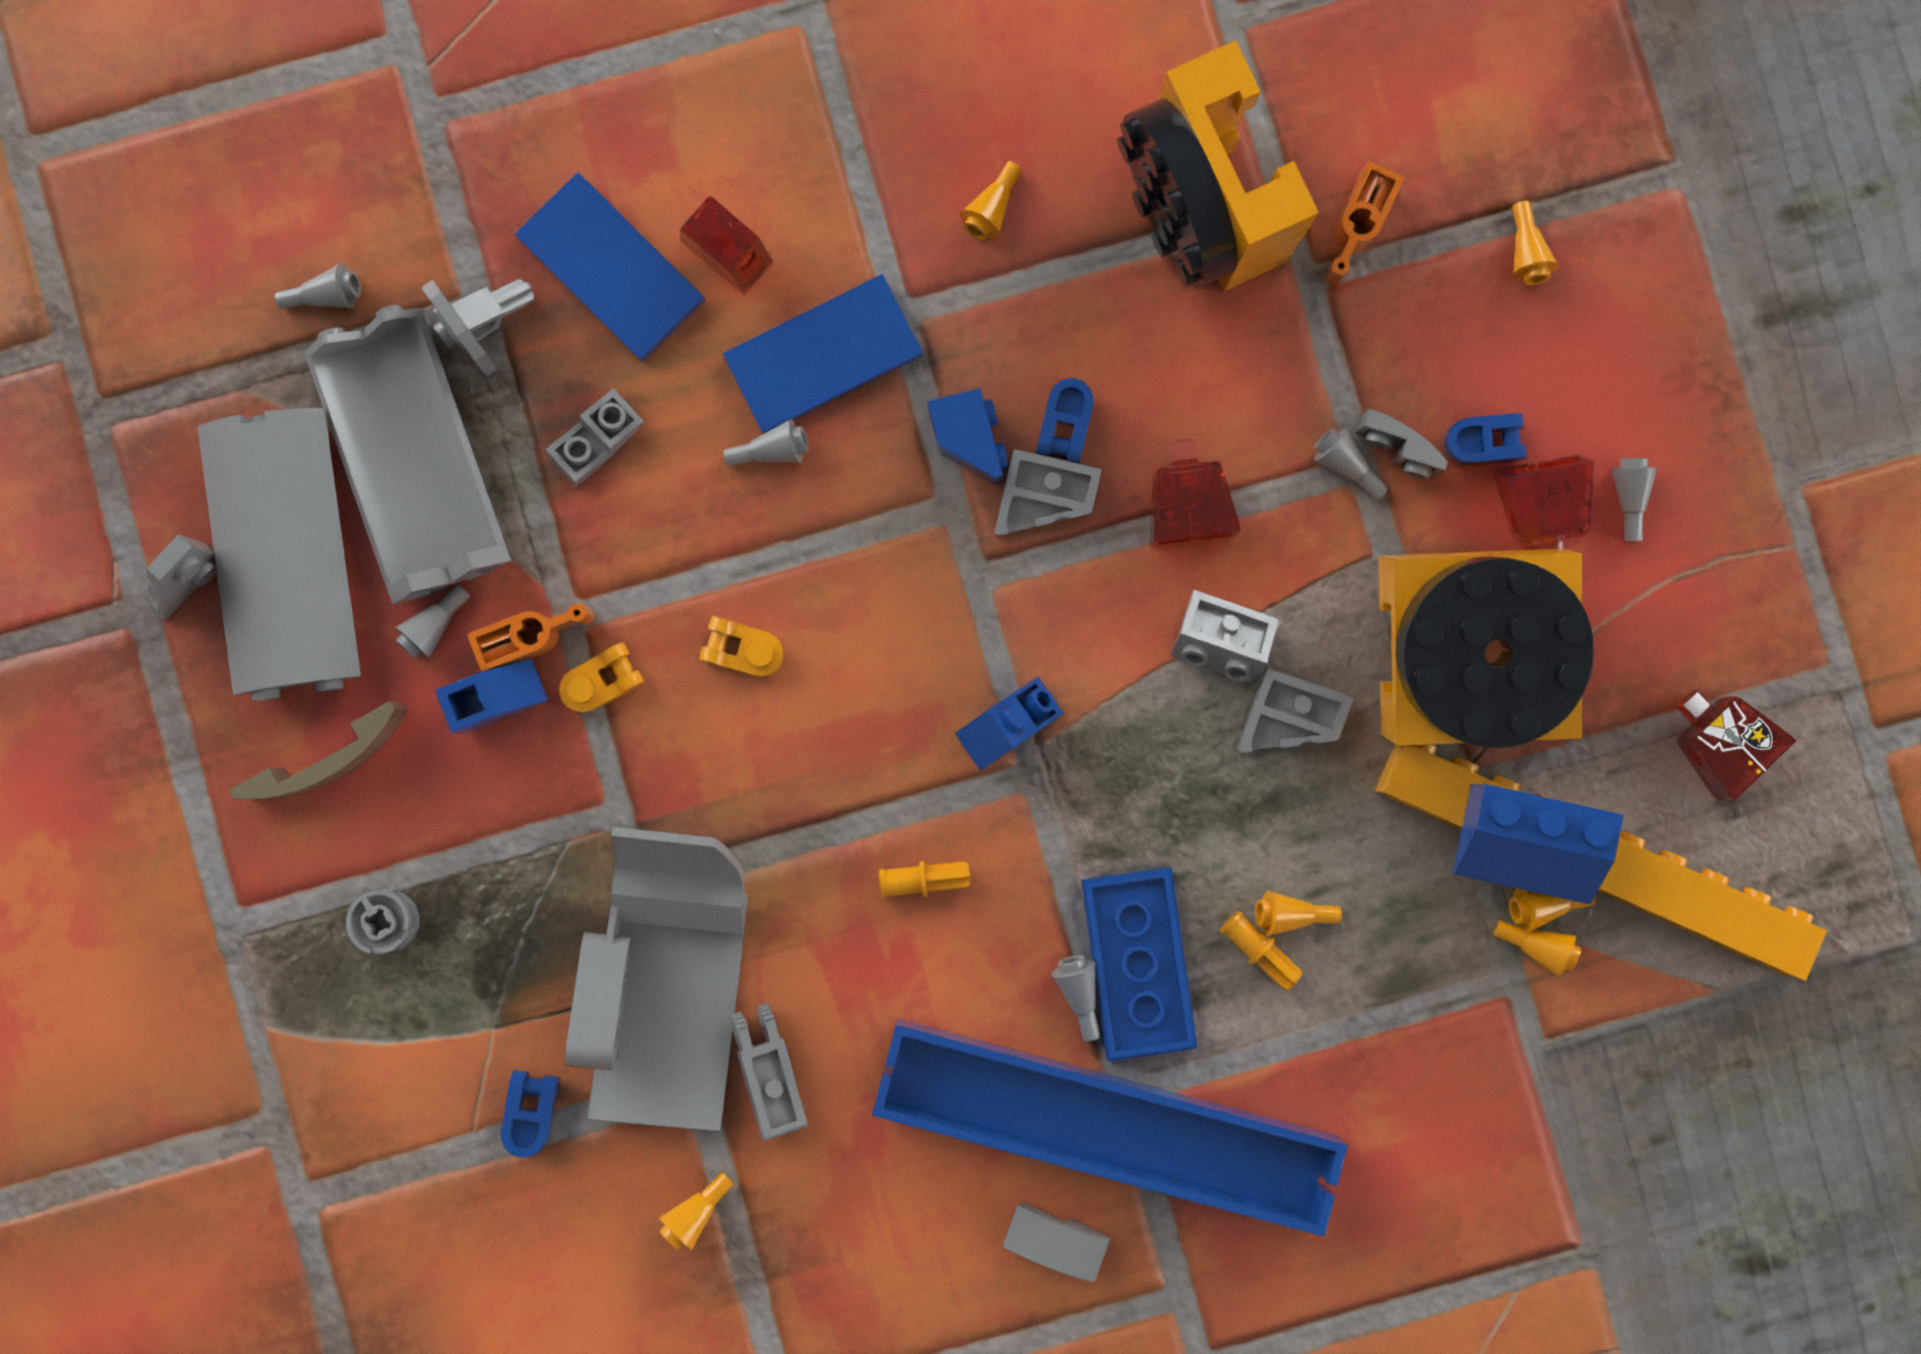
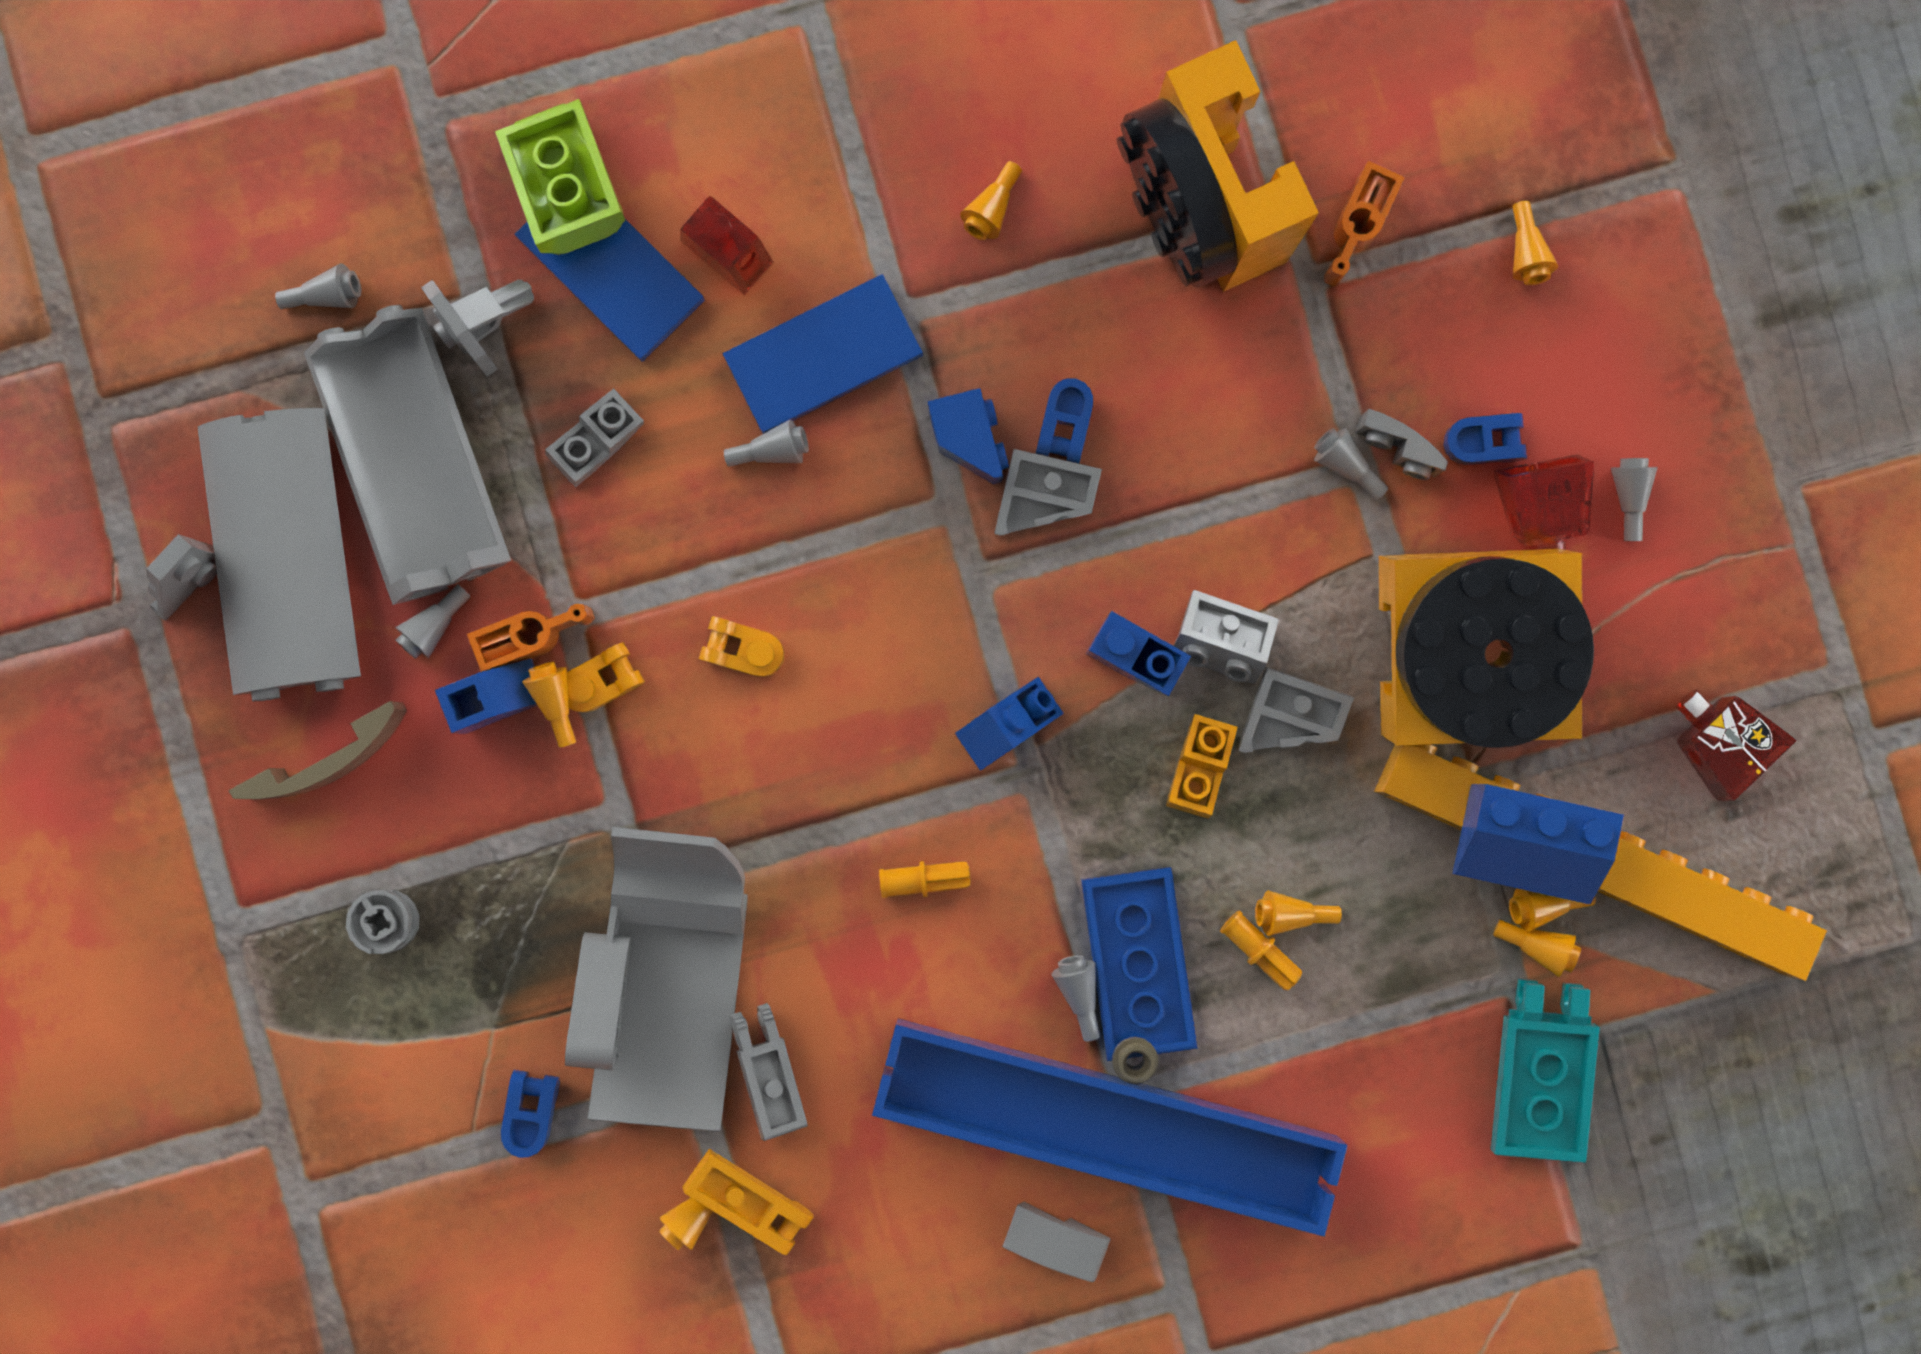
(550, 692): none -> light orange cone
(561, 179): none -> lime slope
(746, 1201): none -> light orange plate
(1138, 654): none -> blue slope
(1140, 1072): none -> dark tan plate
(1190, 499): clear red torso -> none
(1201, 766): none -> light orange slope
(1546, 1076): none -> teal tile

